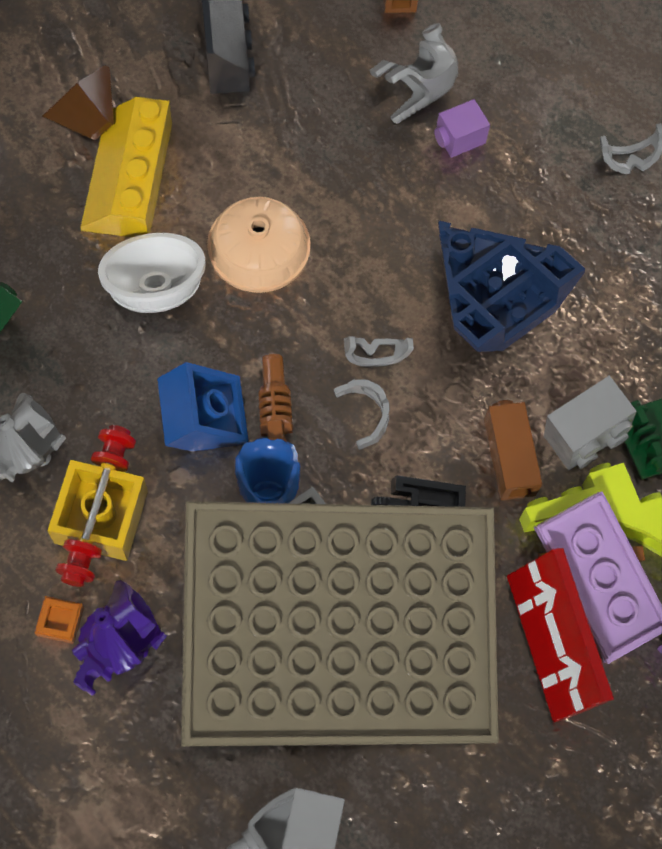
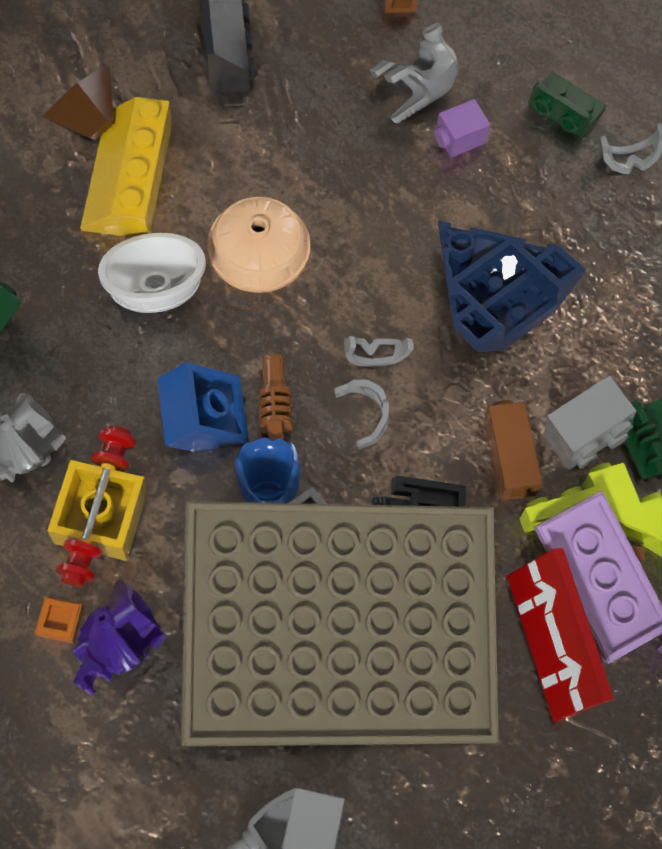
(566, 104): none -> dark green bracket

